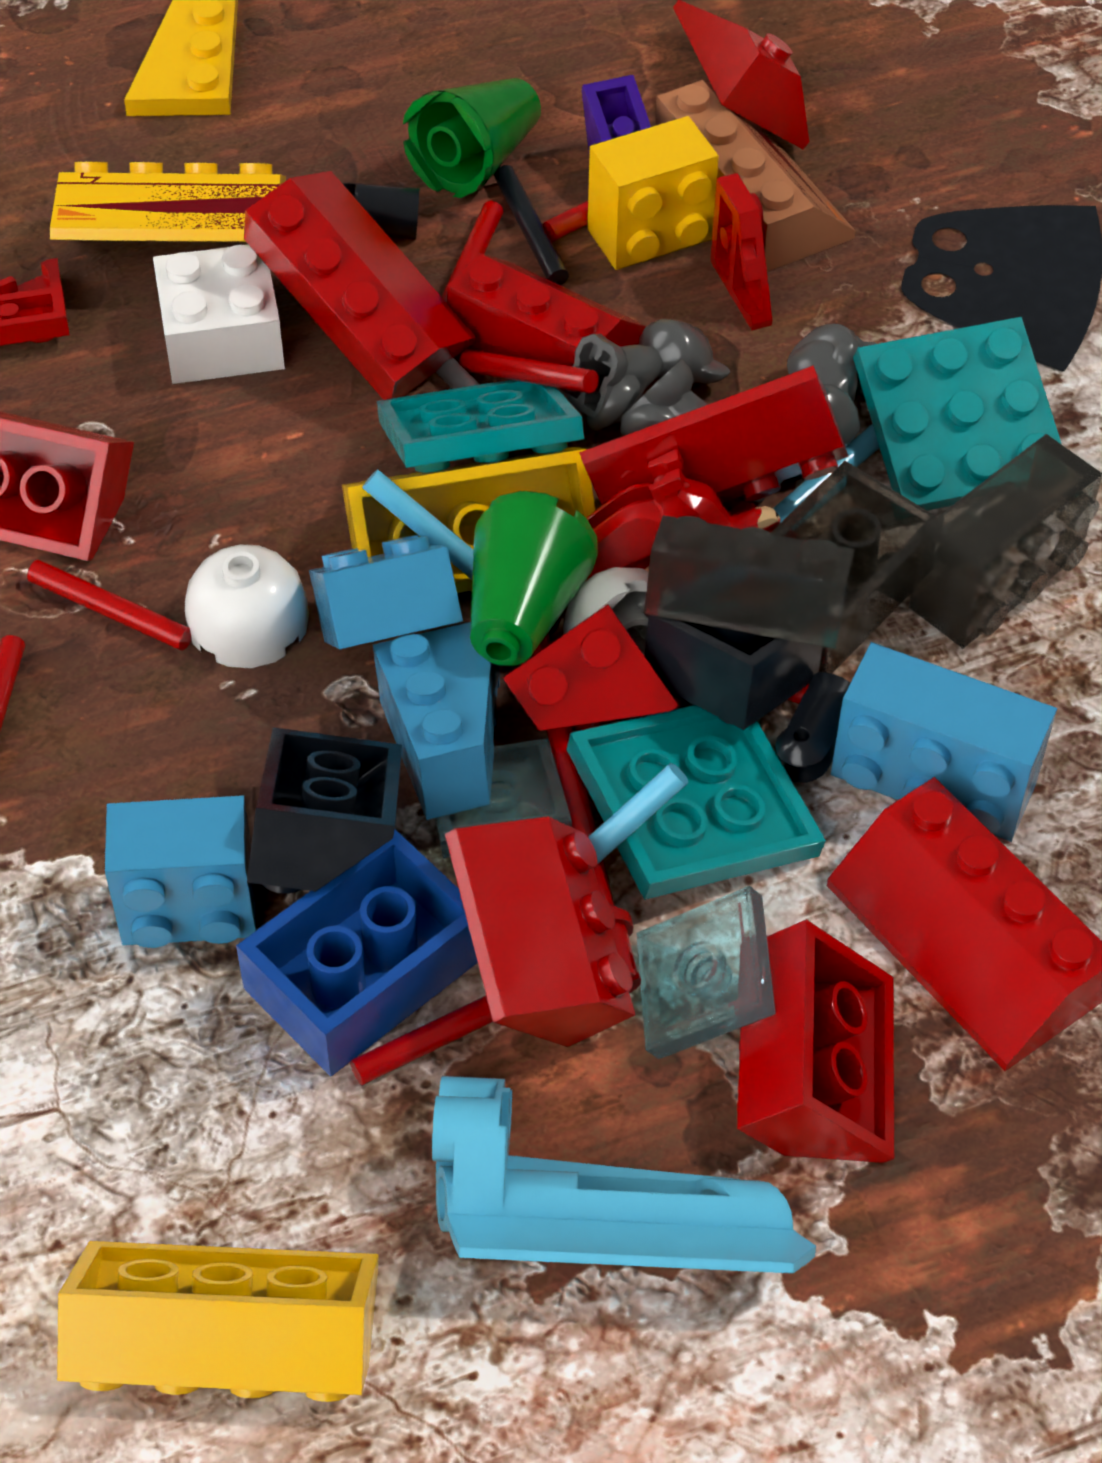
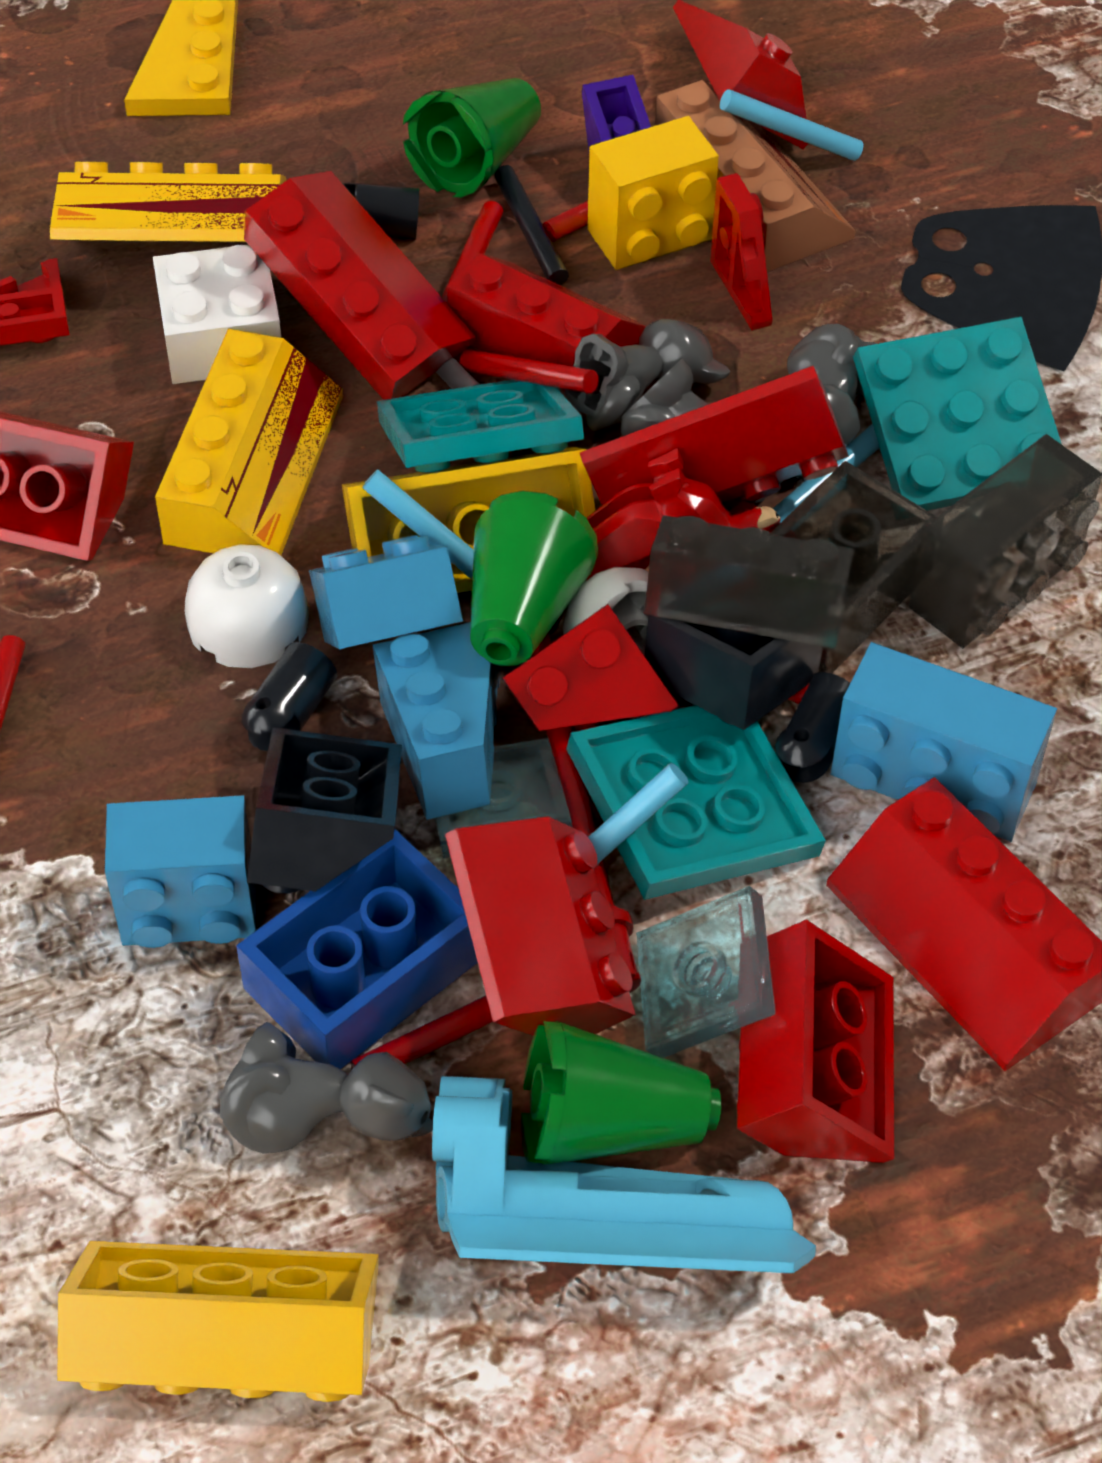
(109, 604): red bar -> none
(247, 447): none -> yellow slope
(279, 1099): none -> dark grey animal
(288, 693): none -> black piece
(608, 1098): none -> green cone
(791, 125): none -> medium azure bar

